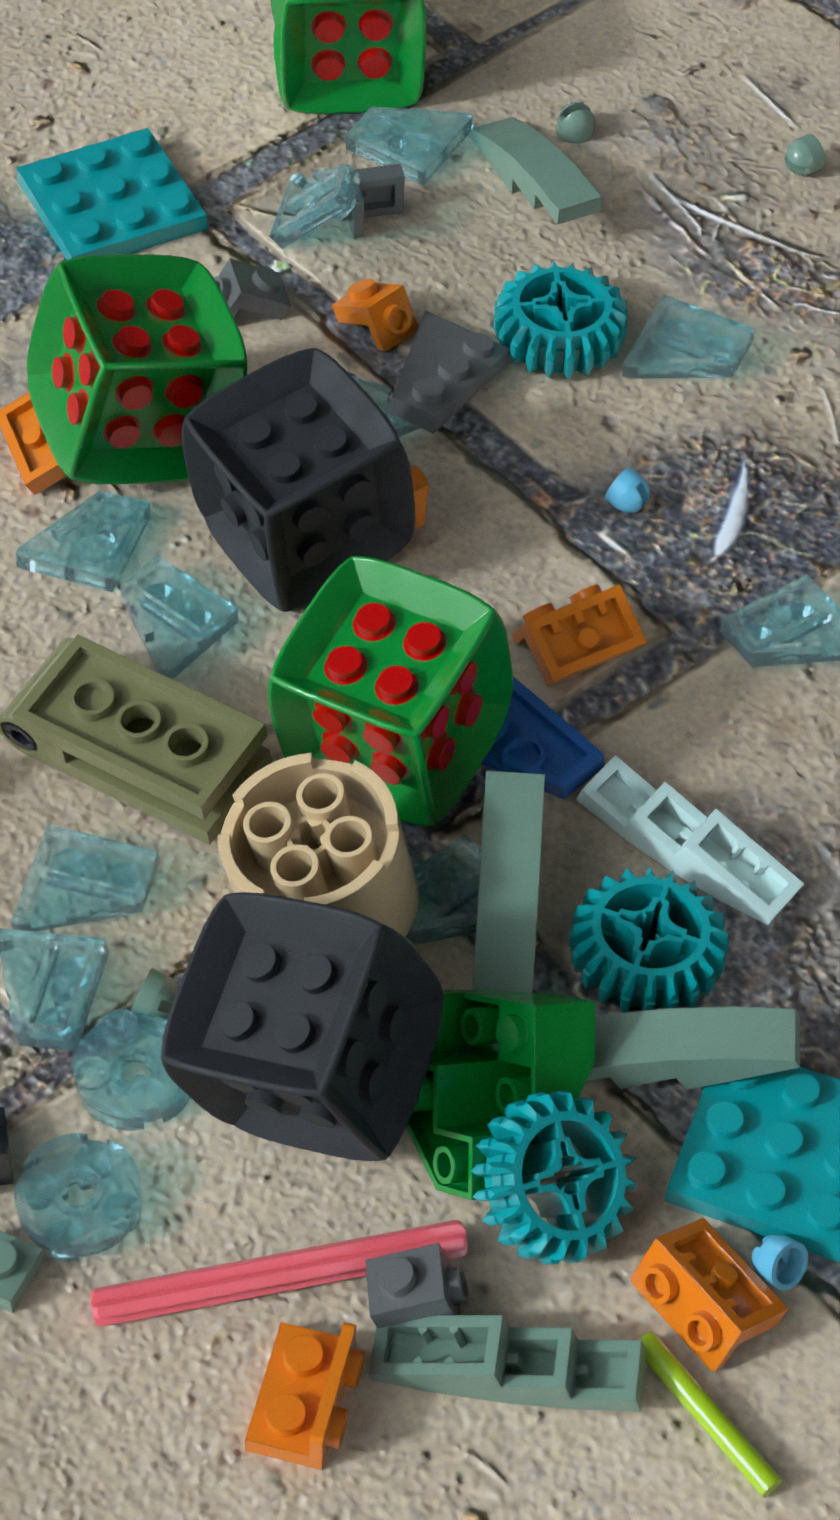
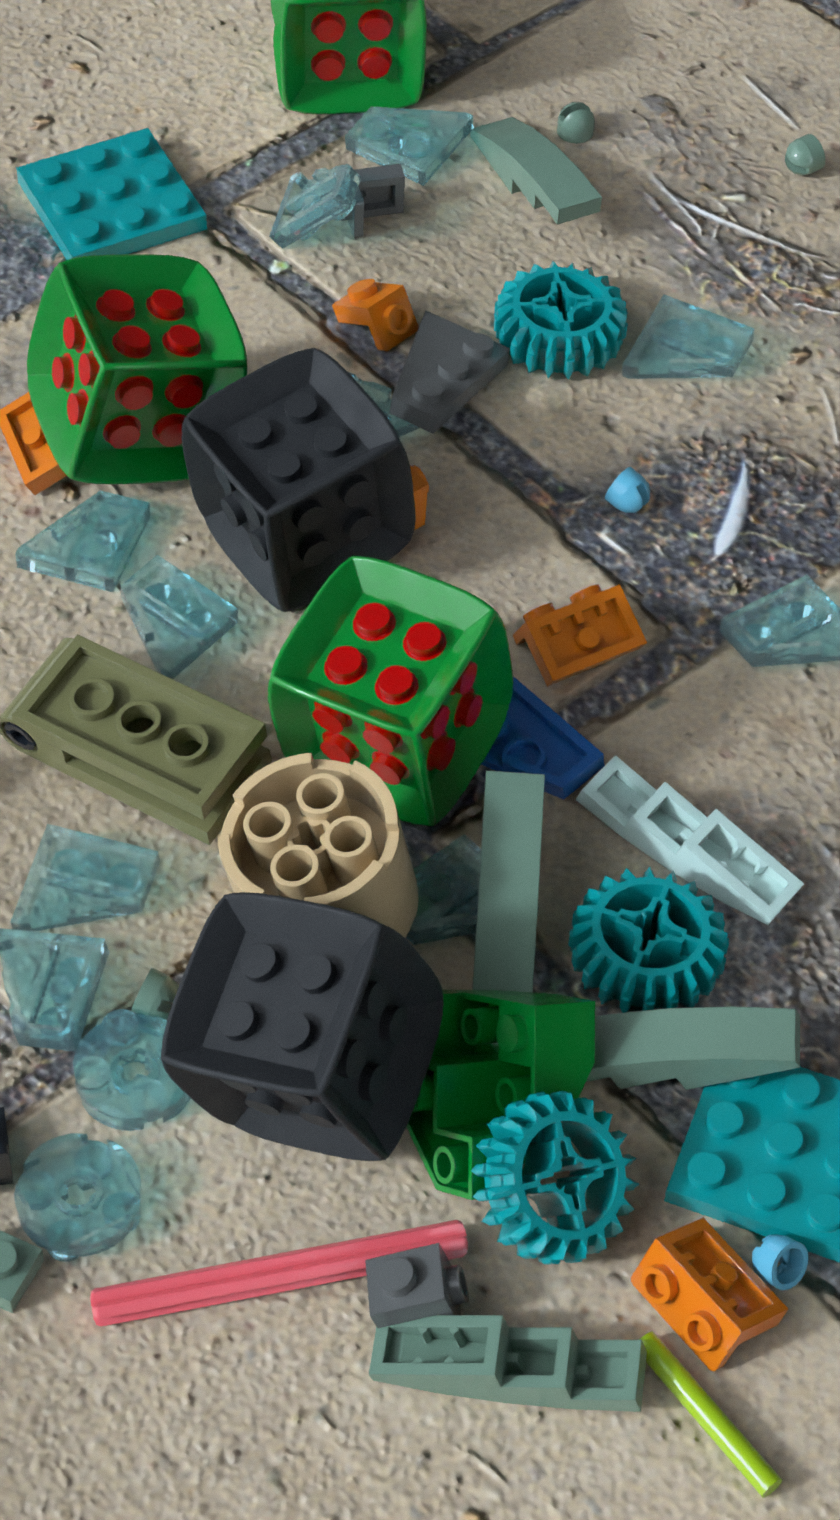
(253, 289): dark grey bracket -> none
(303, 1393): orange bracket -> none

